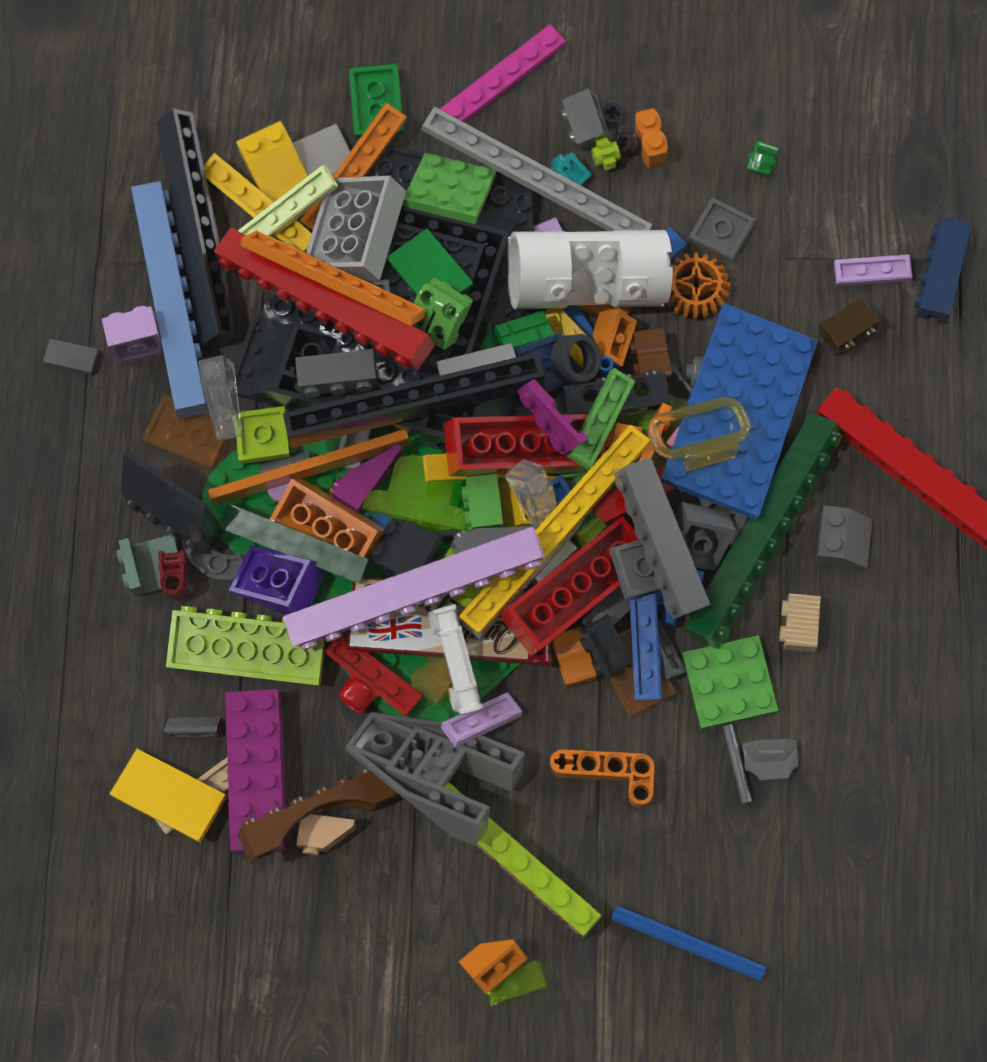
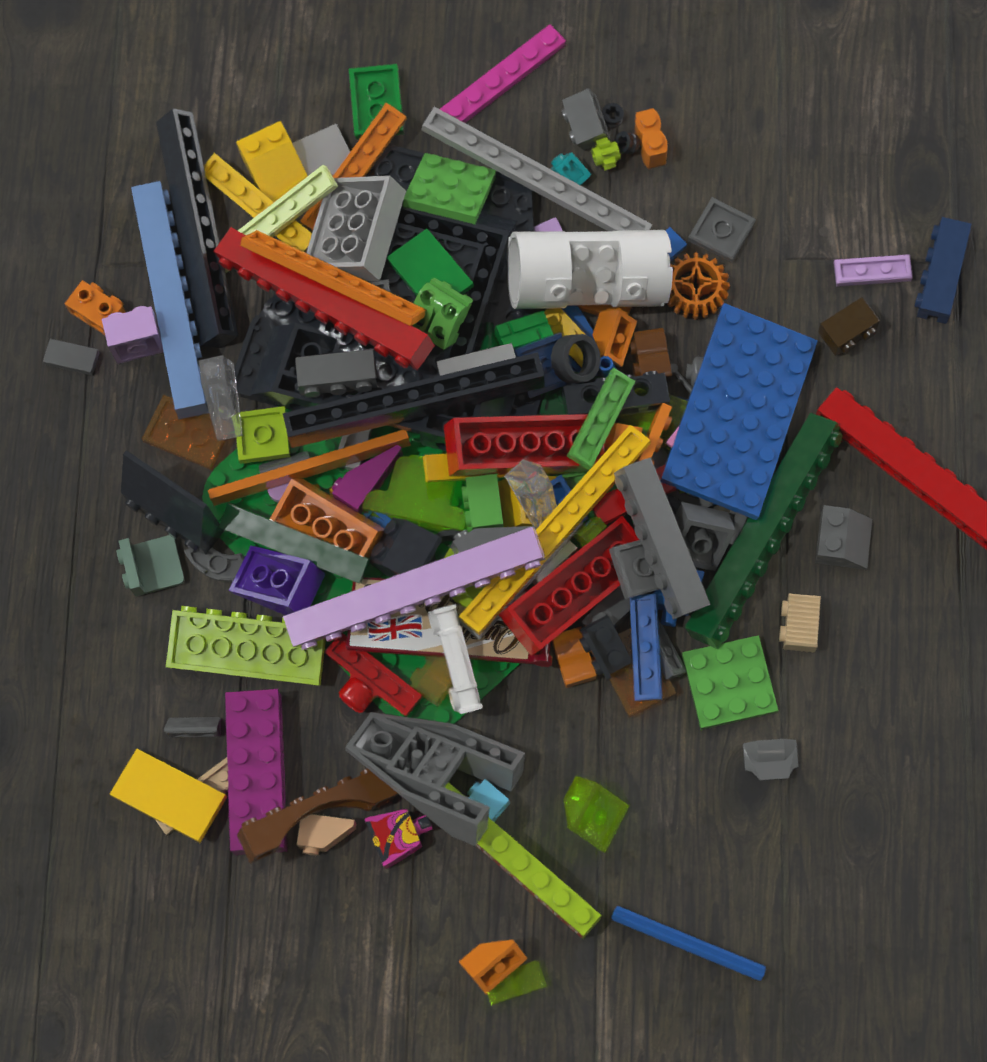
(92, 305): none -> orange brick
(173, 568): dark red piece -> none
(396, 835): none -> torso
(478, 722): lavender tile -> none
(490, 796): none -> medium azure brick
(556, 425): magenta wing -> none
(593, 812): none -> clear neon green slope
(602, 771): orange beam -> none
(706, 451): clear yellow bar -> none
(737, 764): dark grey bar -> none
(762, 158): green piece -> none

